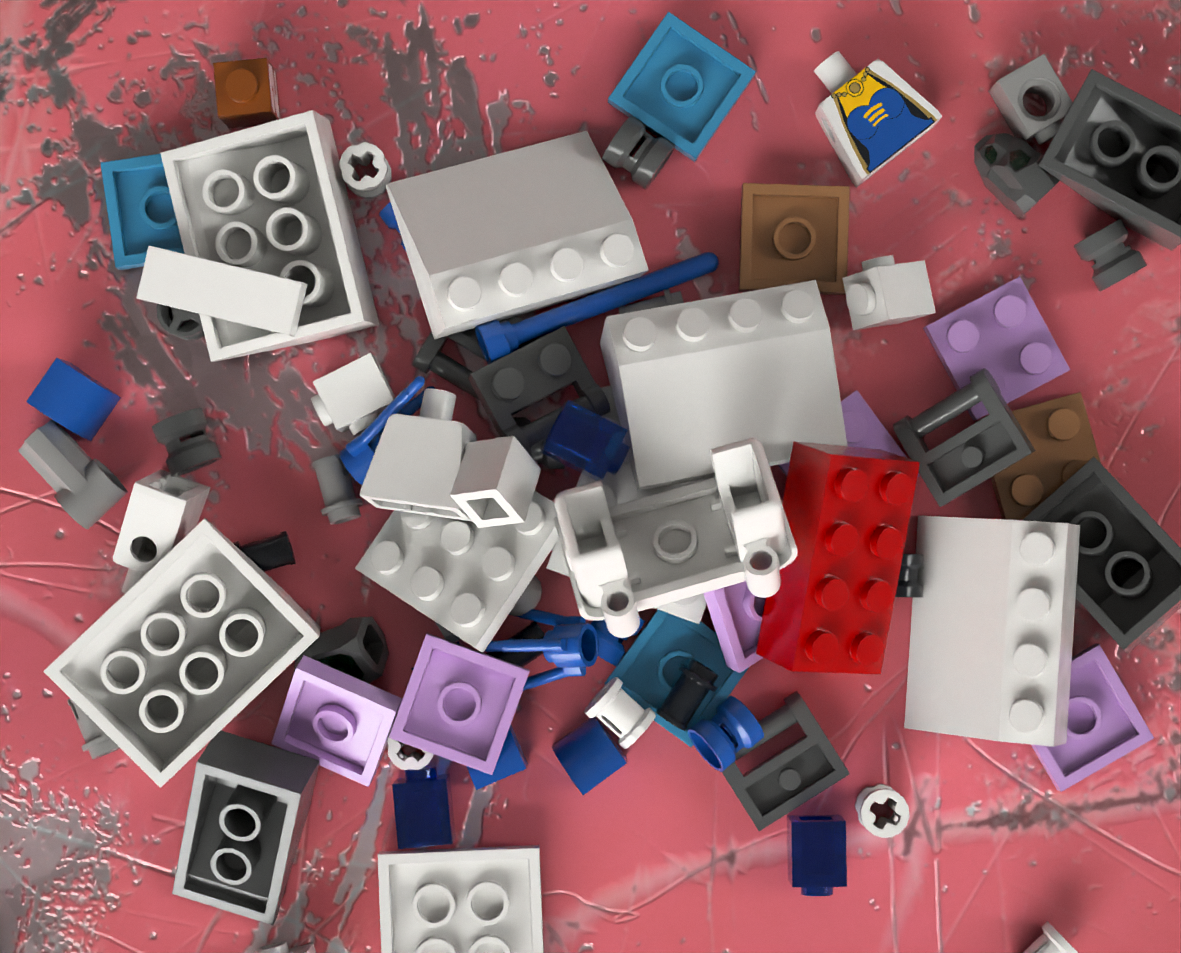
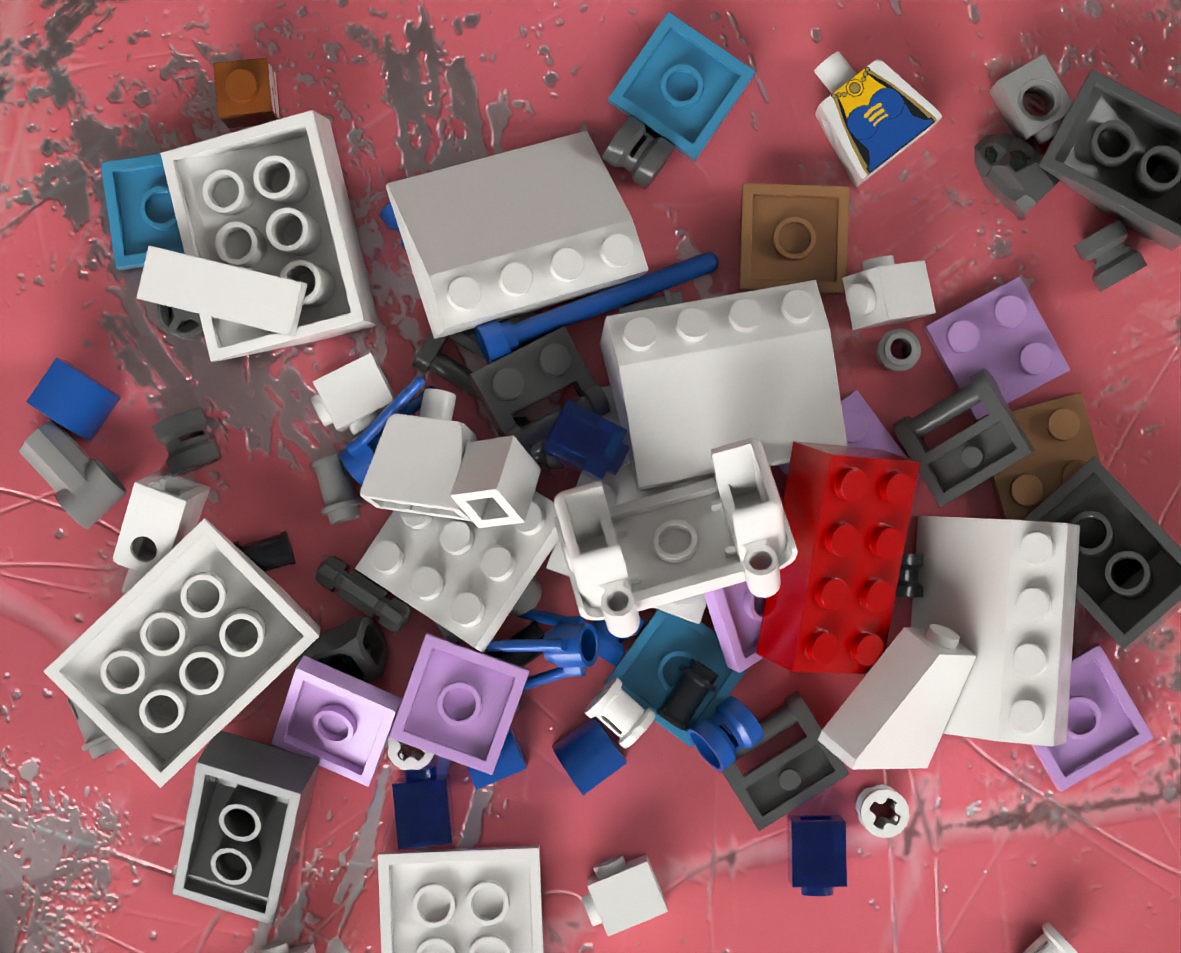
(363, 154): white bush -> none
(363, 594): none -> dark grey axle
(623, 894): none -> white brick
(901, 702): none -> white slope
(911, 350): none -> light grey pin

